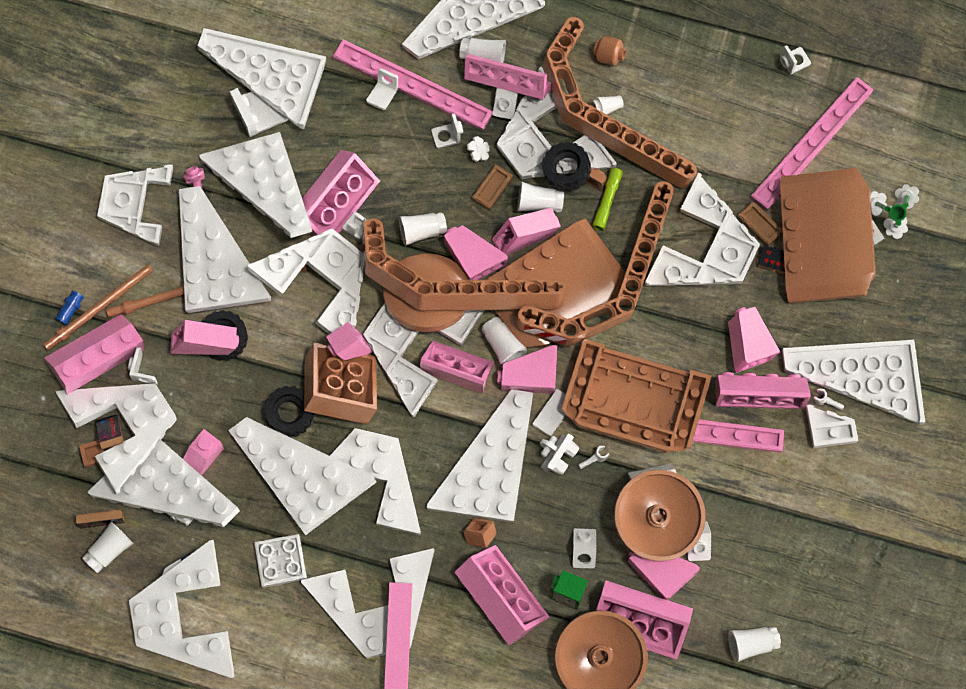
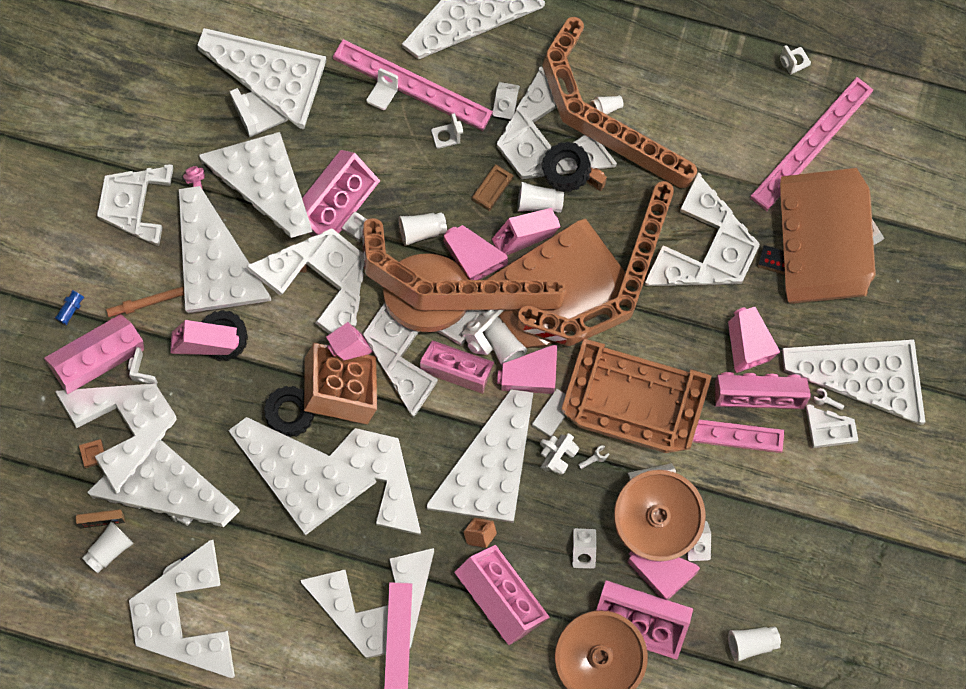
(64, 333): nougat bar -> none
(109, 431): black tile -> none
(203, 452): bright pink slope -> none
(280, 560): white tile -> none
(473, 333): none -> white bracket
(478, 149): white plant -> none
(483, 48): white plant -> none
(506, 76): bright pink fence -> none
(568, 589): green brick -> none
(604, 210): lime piece -> none
(609, 50): nougat head -> none
(760, 224): medium nougat tile -> none
(897, 212): white plant -> none

